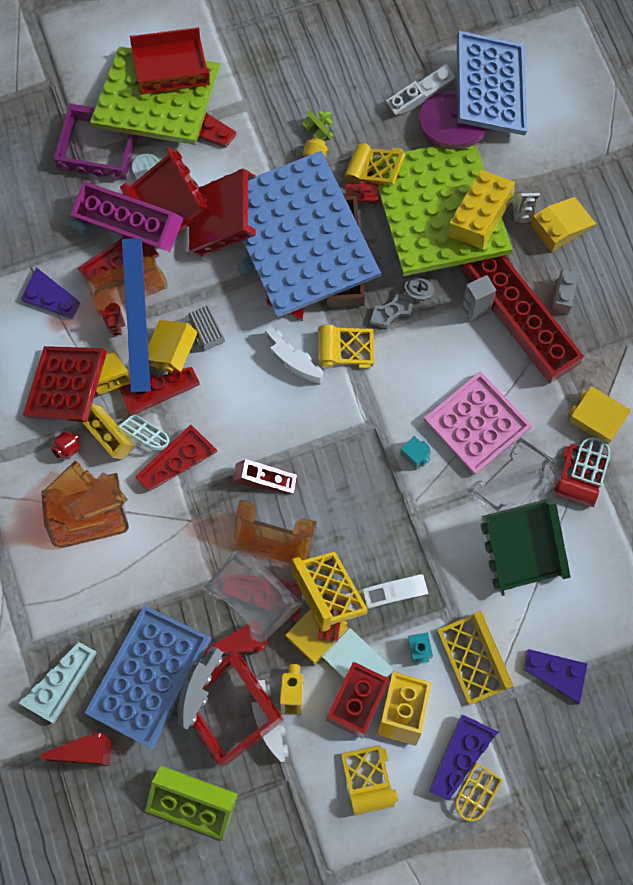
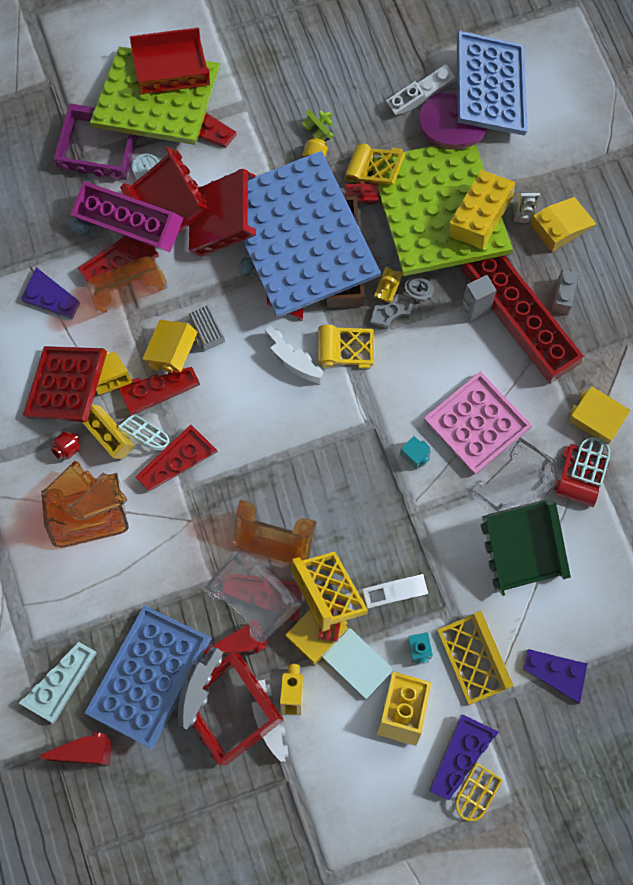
(113, 319): red hips -> none
(136, 315): blue tile -> none
(191, 802): lime slope -> none
(263, 477): slope -> none
(357, 700): red slope -> none
(372, 797): yellow piece -> none
(388, 285): none -> yellow hips

